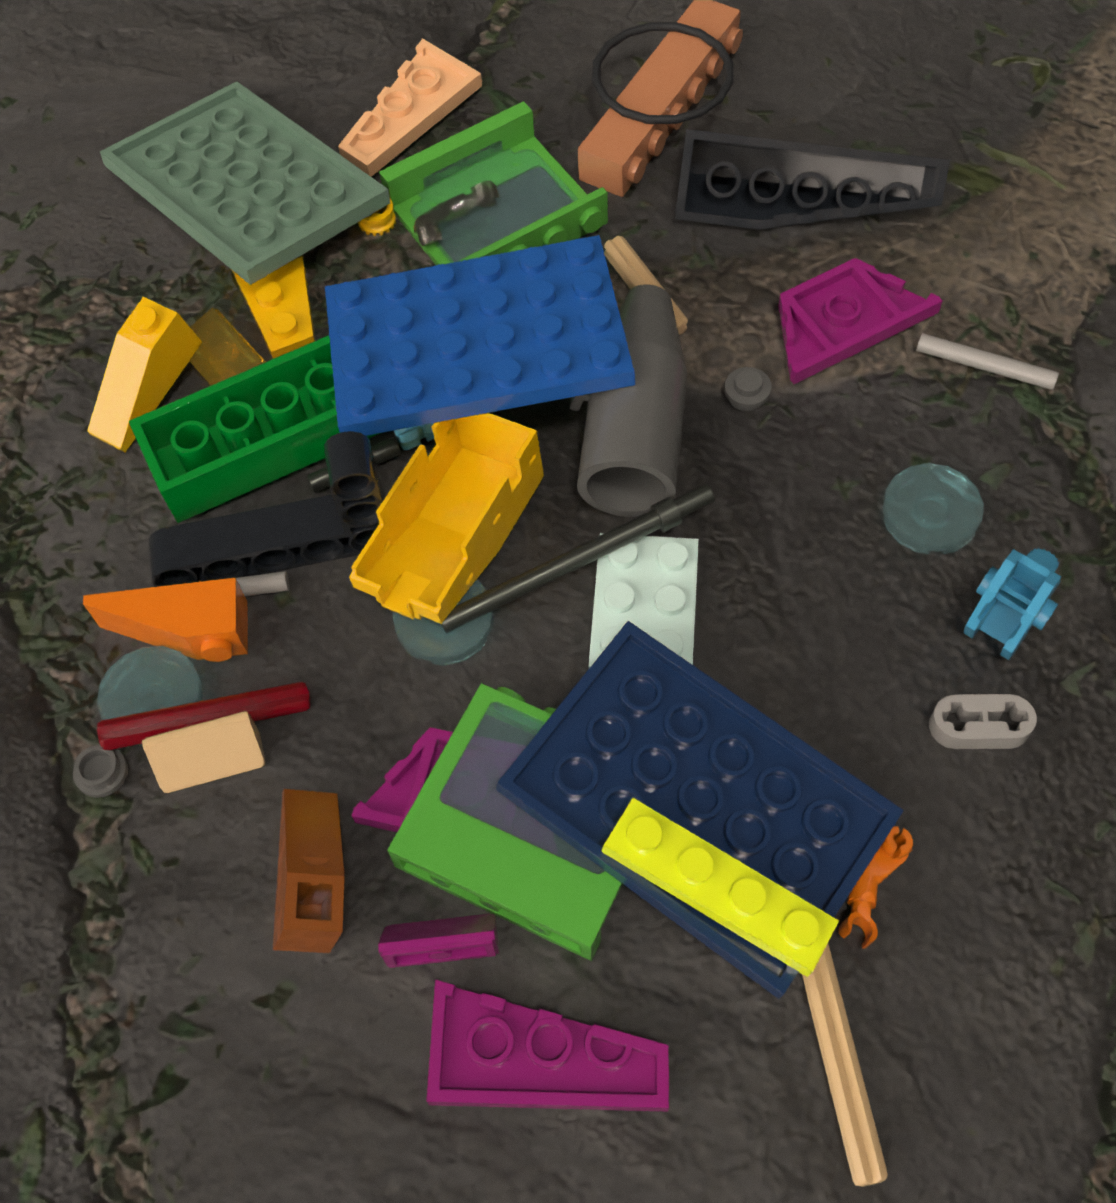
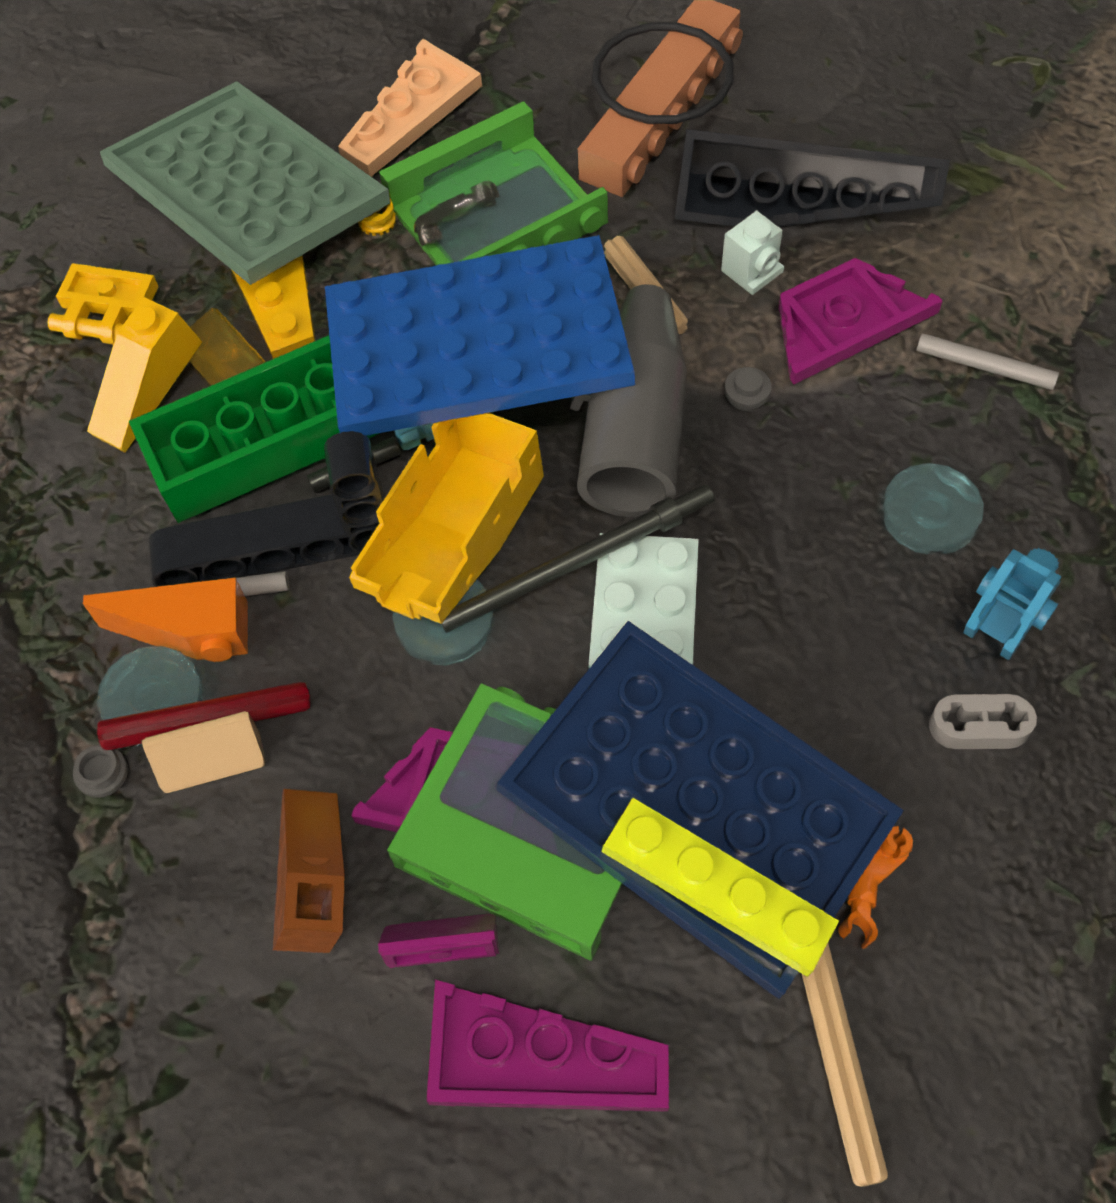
(100, 292): none -> yellow plate
(752, 253): none -> light aqua brick

